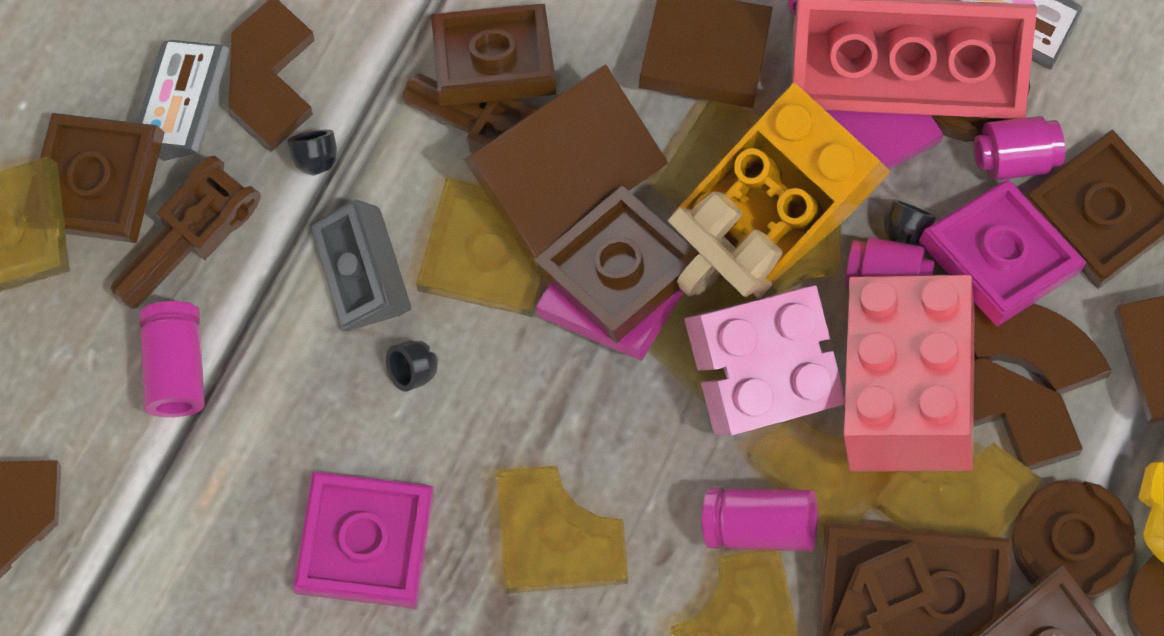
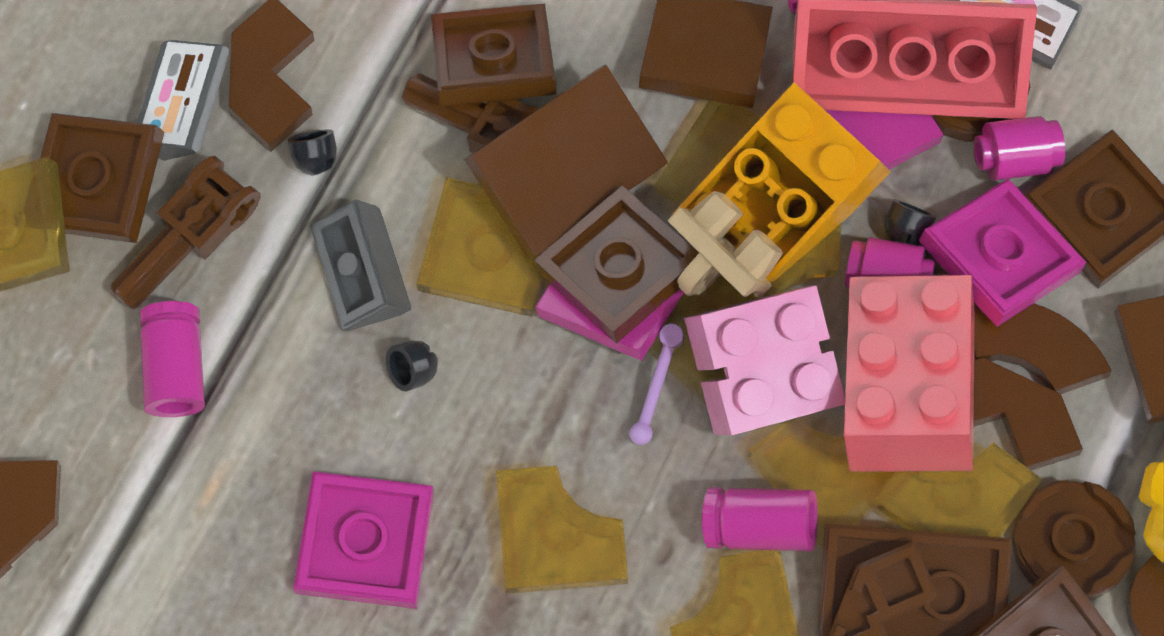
(672, 338): none -> lavender hinge

